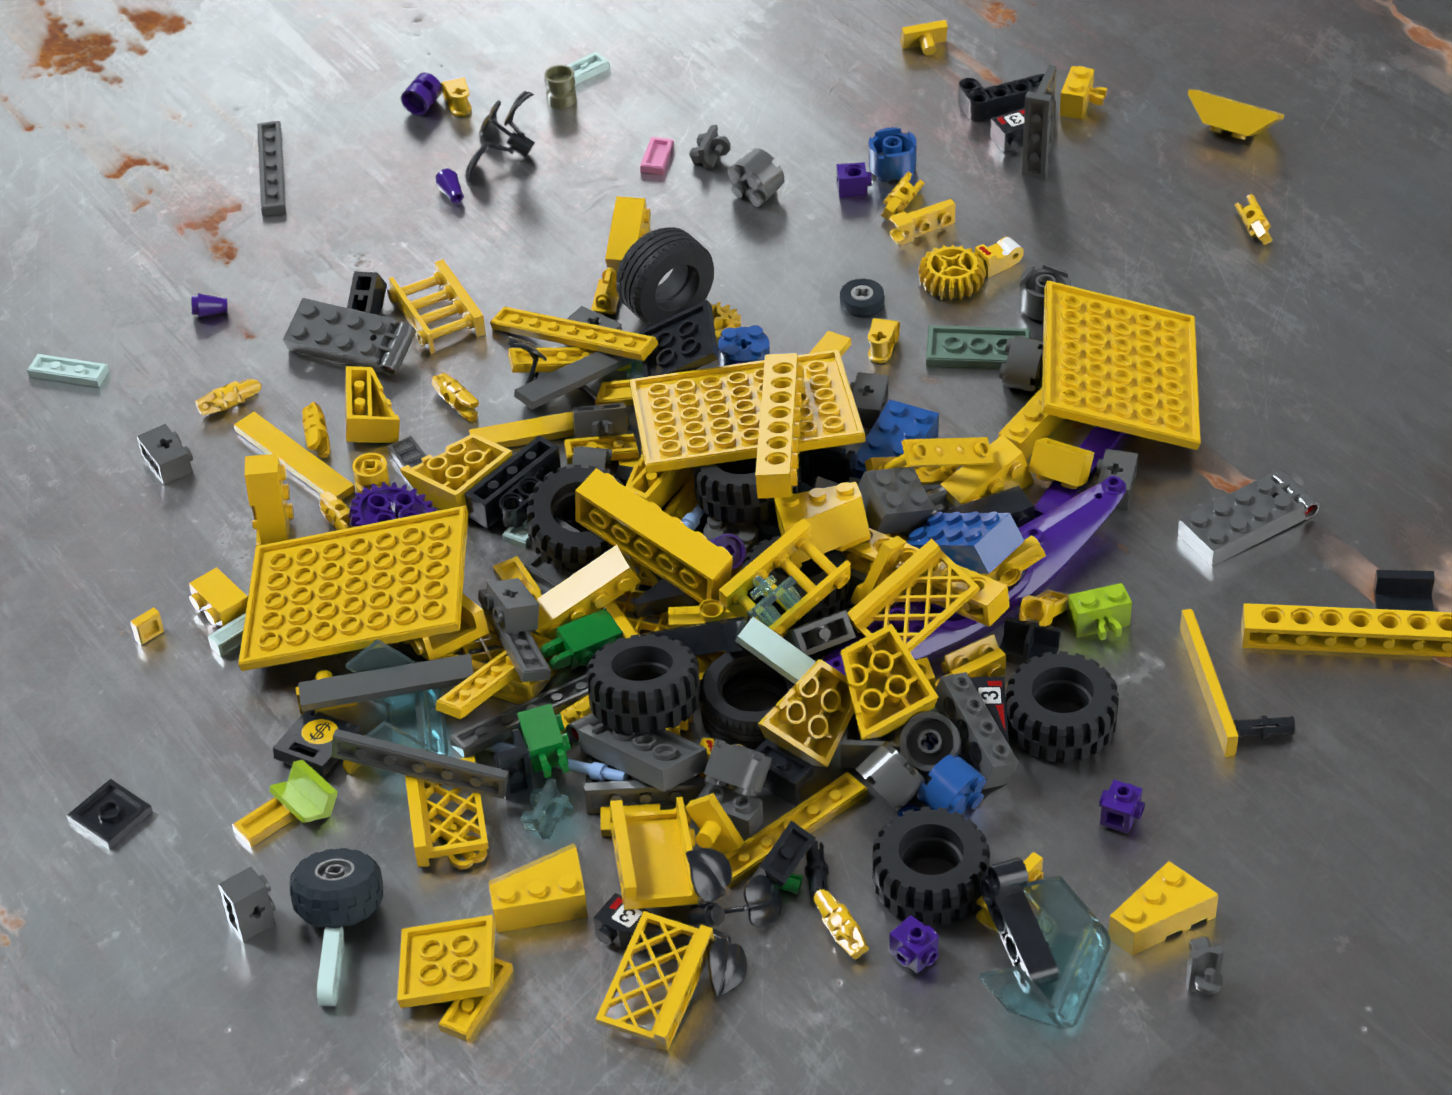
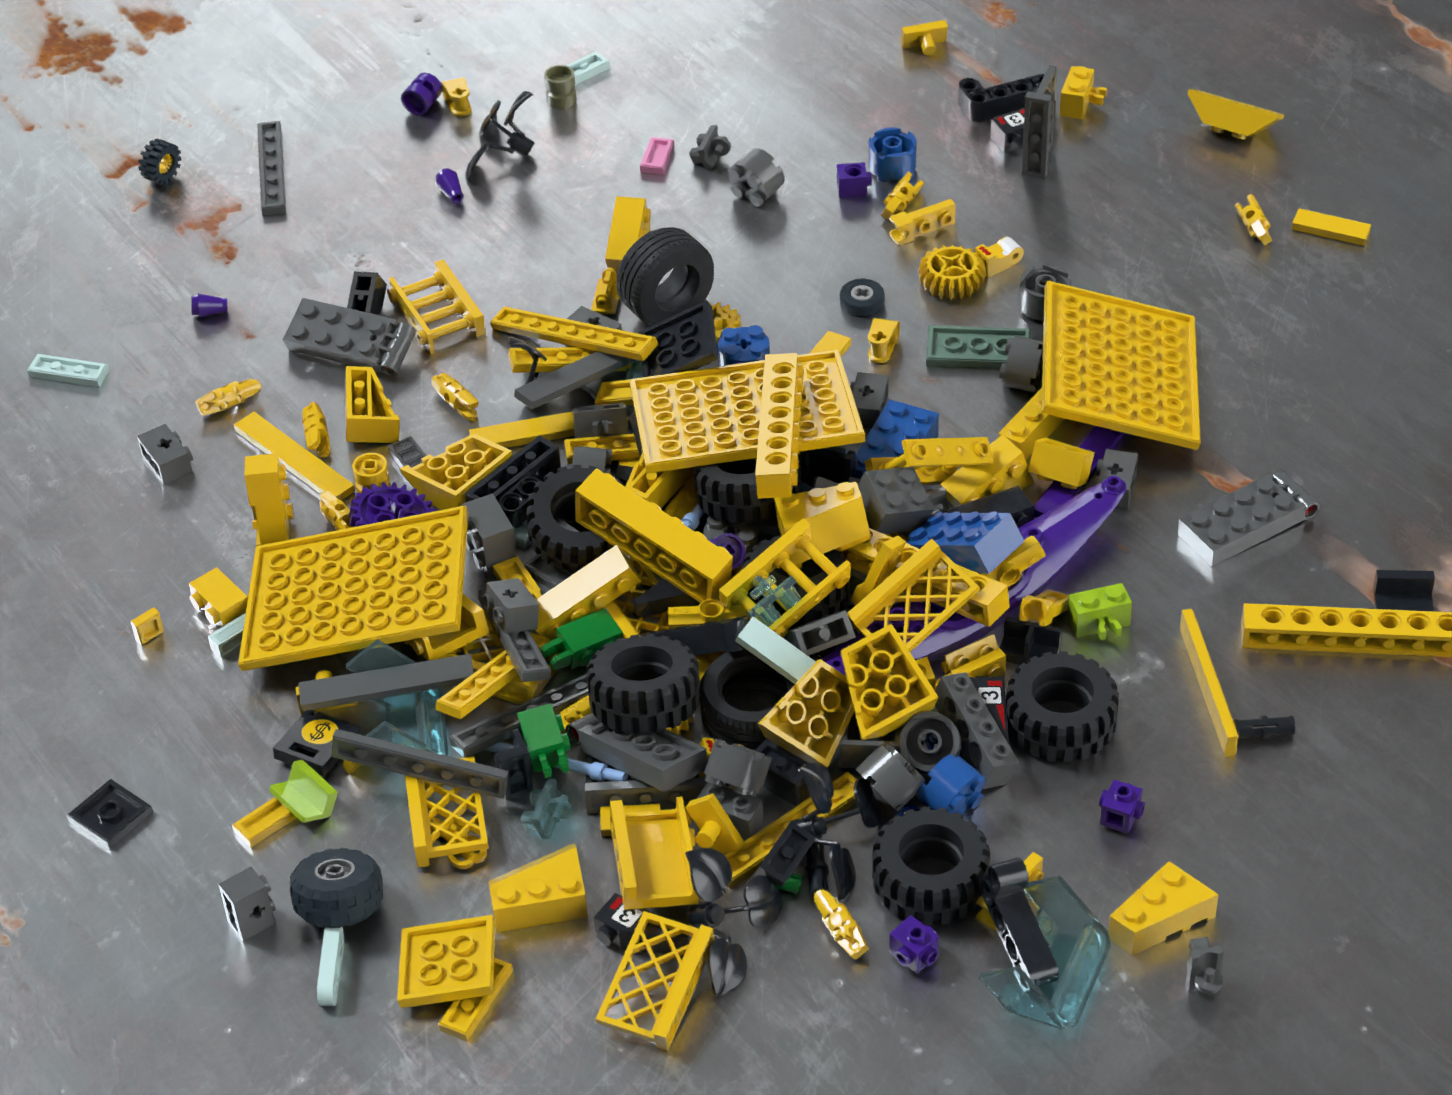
(159, 161): none -> black bush
(489, 533): none -> dark grey brick
(821, 792): none -> black plant
(1331, 227): none -> yellow tile

